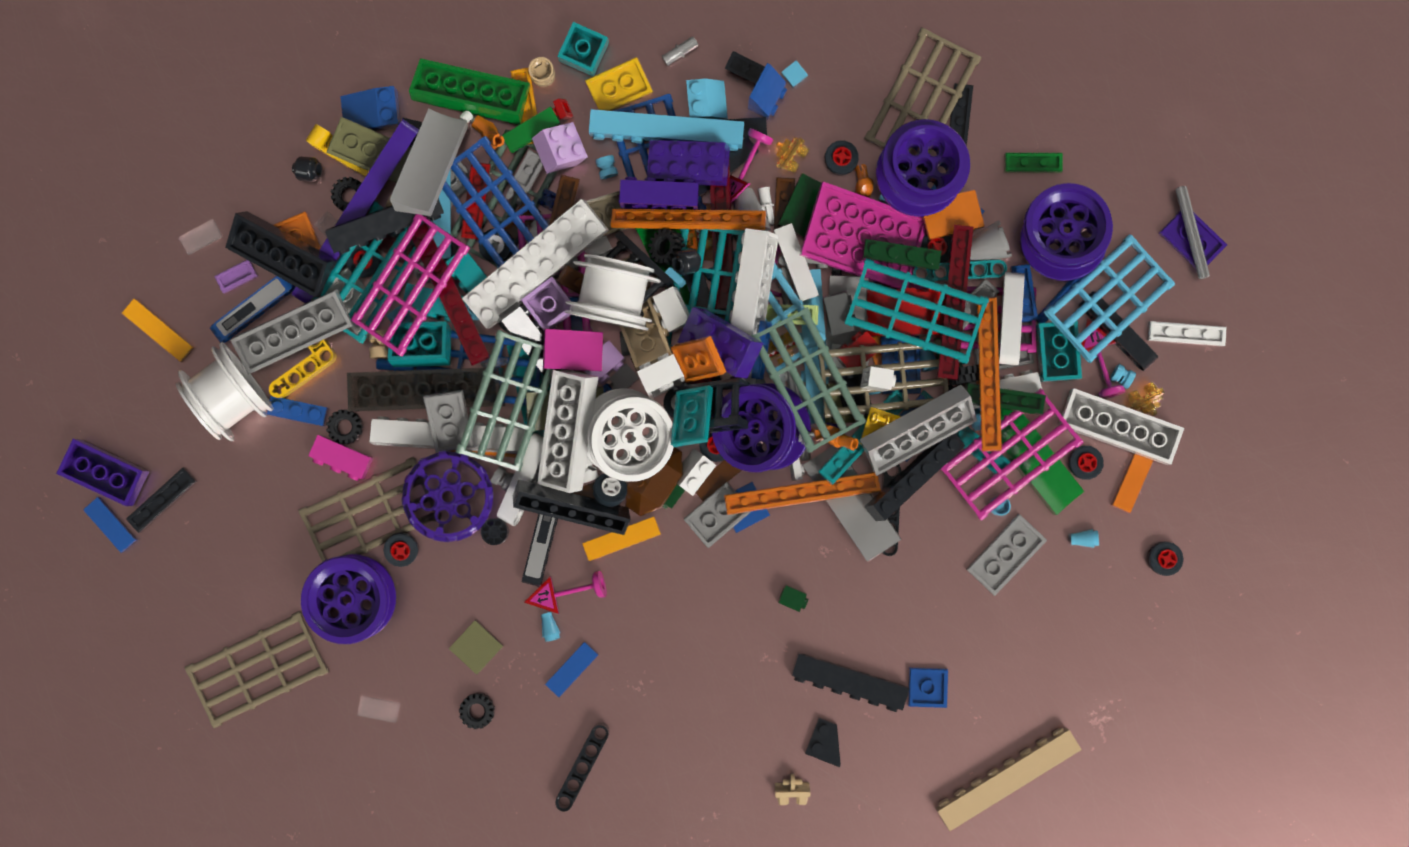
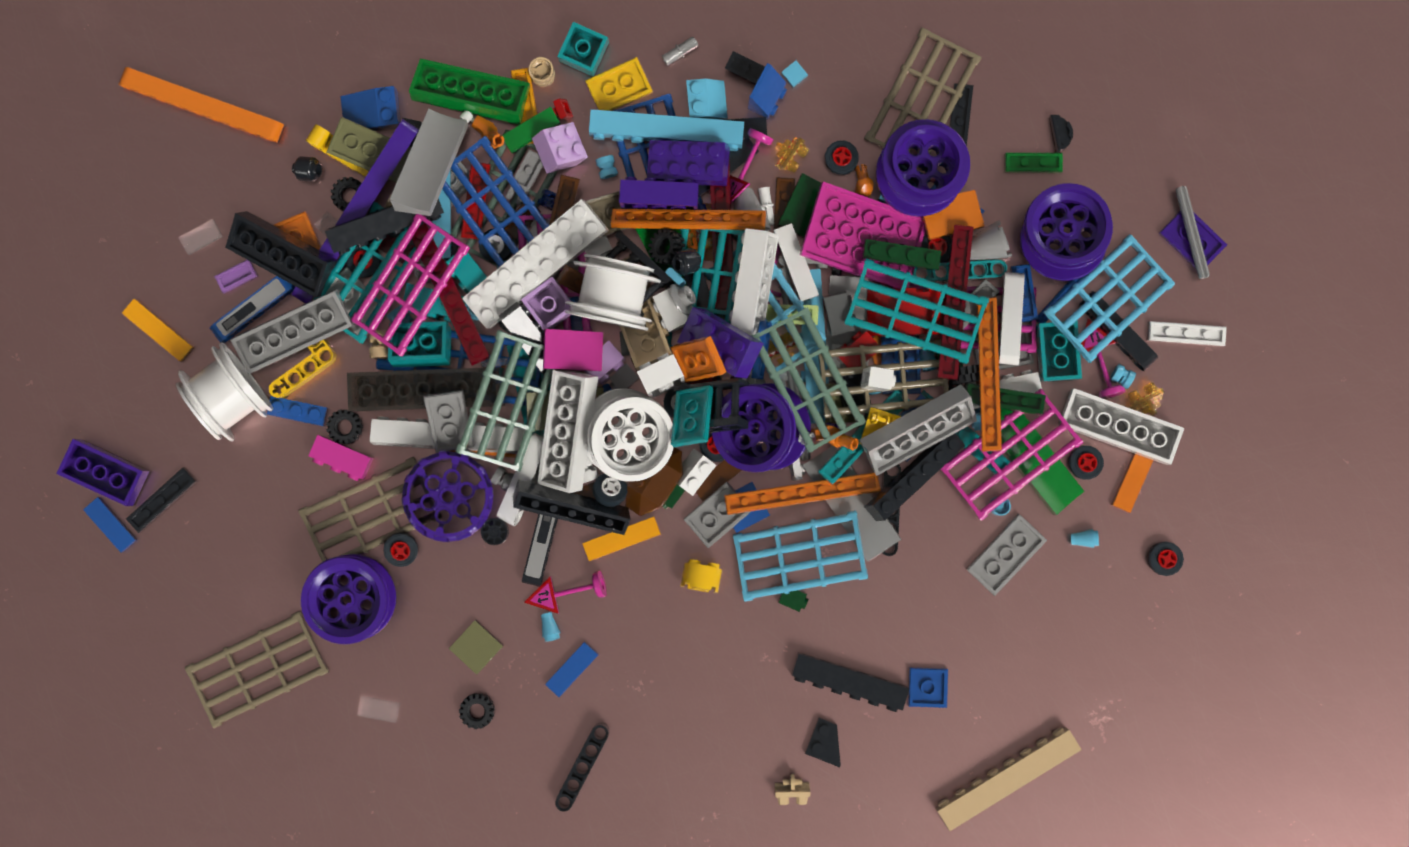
(201, 104): none -> orange beam
(683, 298): none -> light grey piece
(700, 576): none -> yellow brick
(819, 562): none -> medium azure door
(1061, 131): none -> black plate

